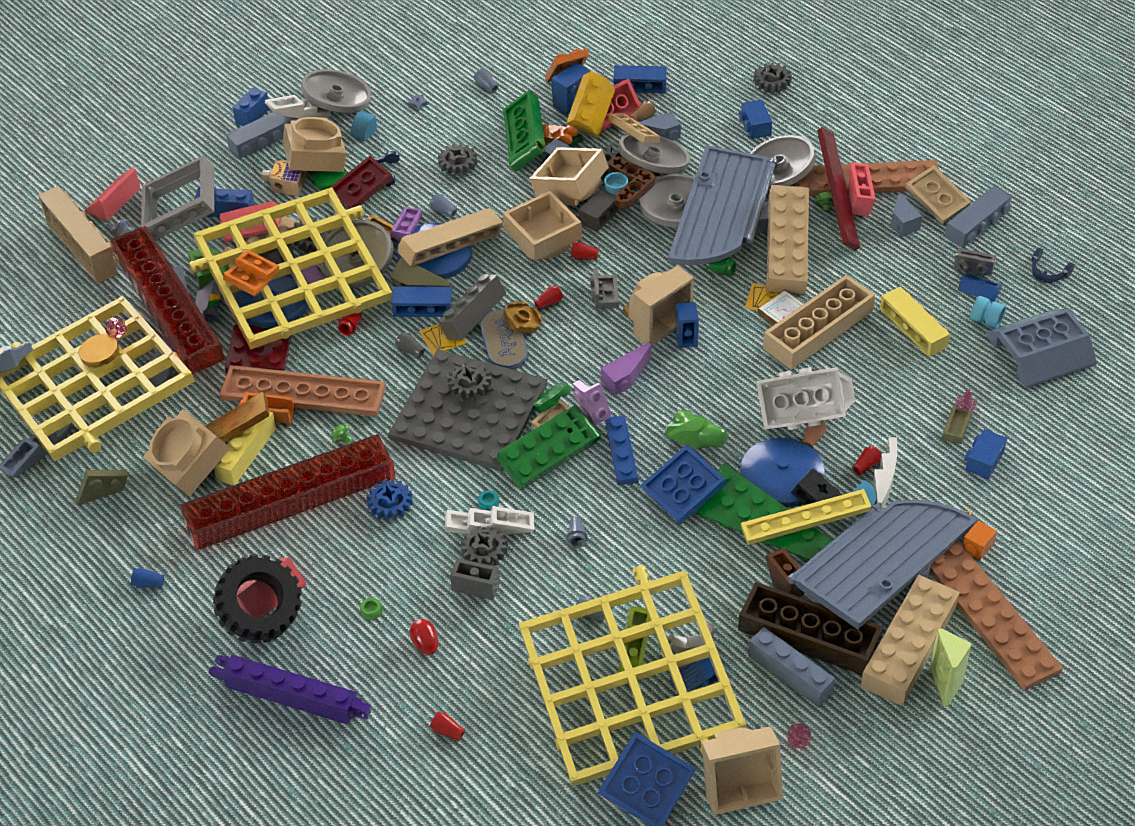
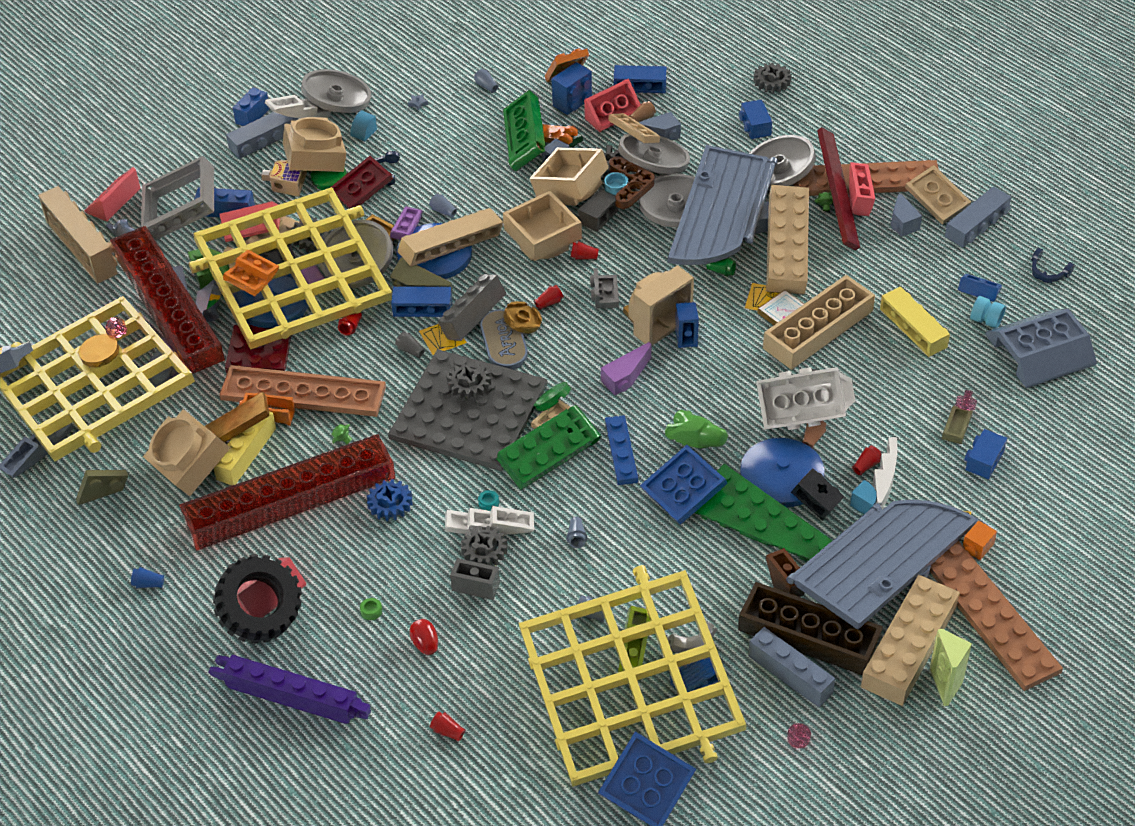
(459, 159): dark grey gear -> none
(591, 104): yellow slope -> none
(592, 402): lavender bracket -> none
(742, 769): tan container -> none
(805, 517): light yellow plate -> none
(974, 262): flat silver bracket -> none

